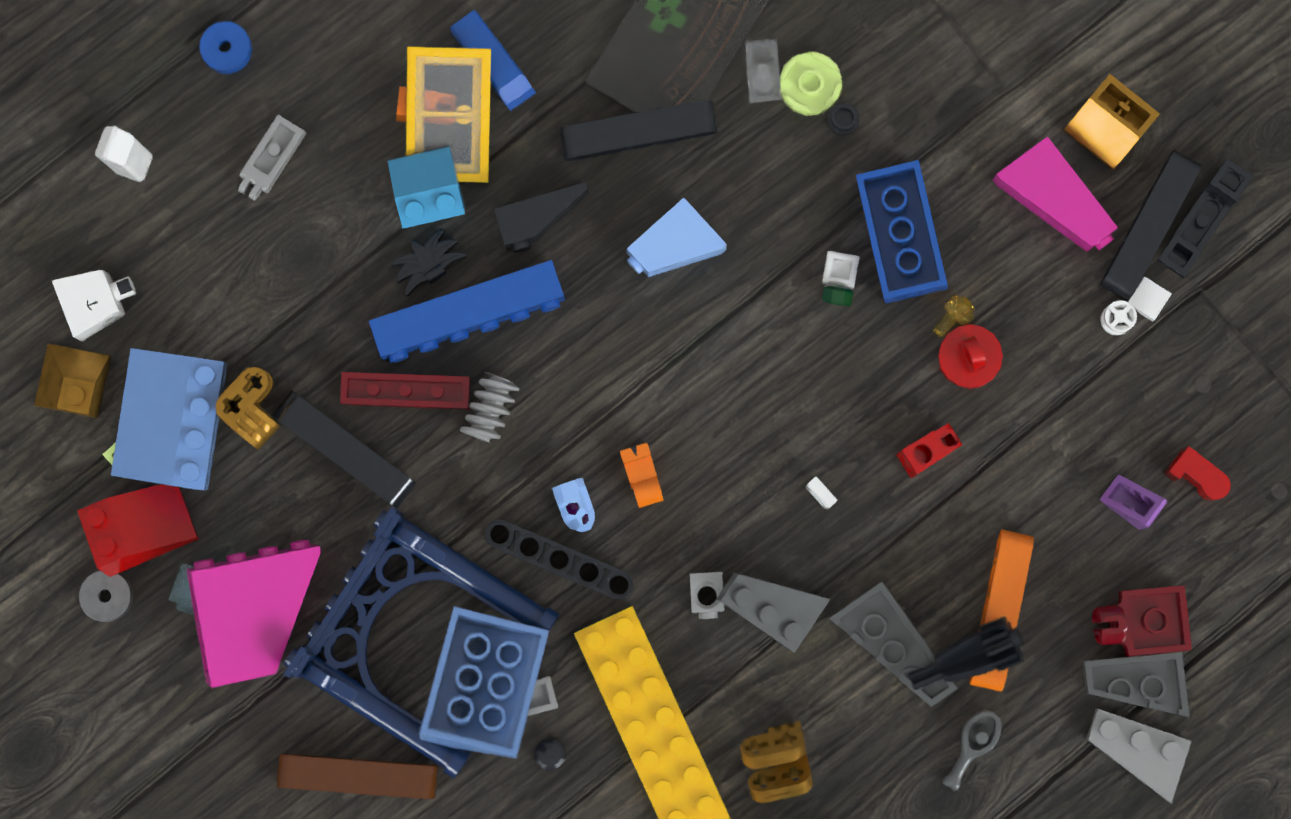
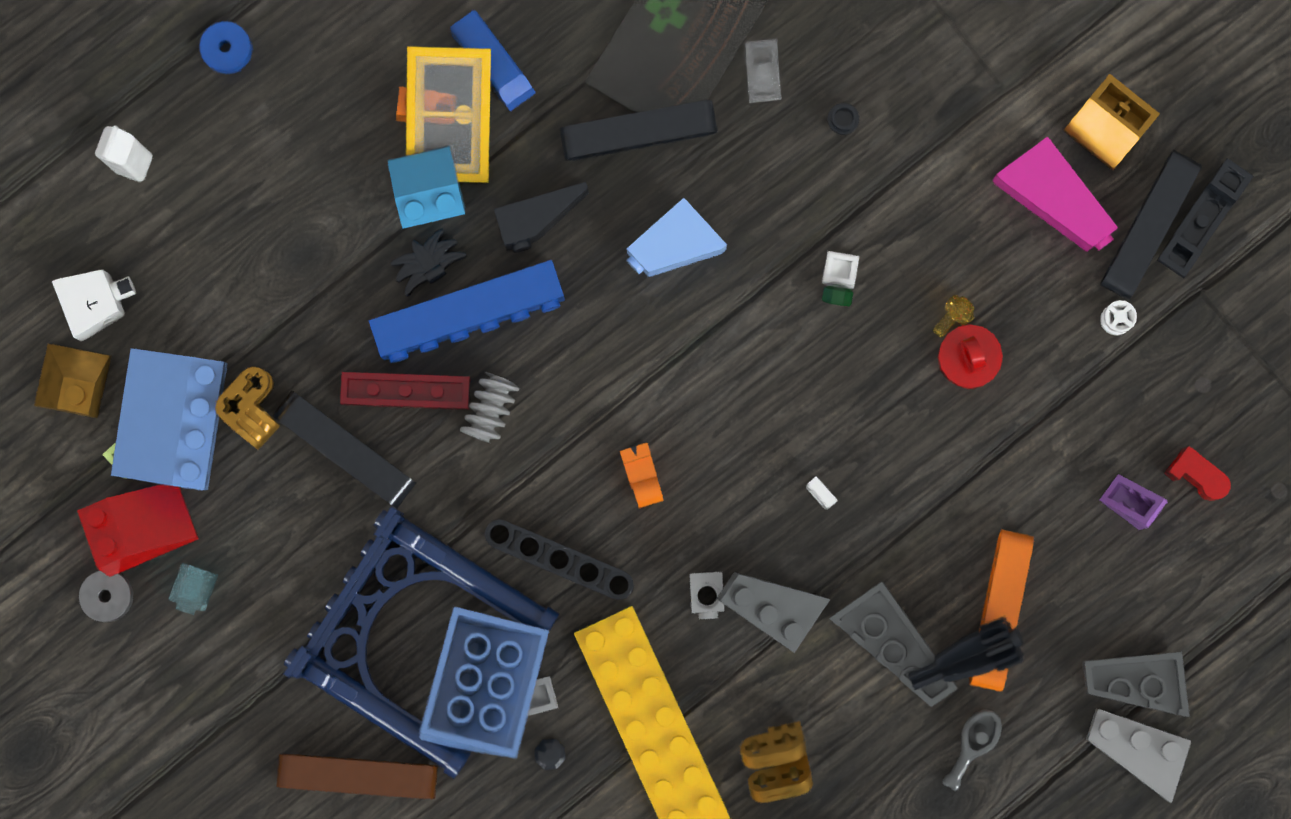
(249, 609): dark pink slope -> none
(270, 157): light grey hinge -> none
(575, 505): light blue rock -> none
(810, 83): yellowish green tile -> none
(902, 232): blue brick -> none
(928, 450): red leg -> none
(1146, 621): dark red plate -> none
(1149, 299): white tile -> none

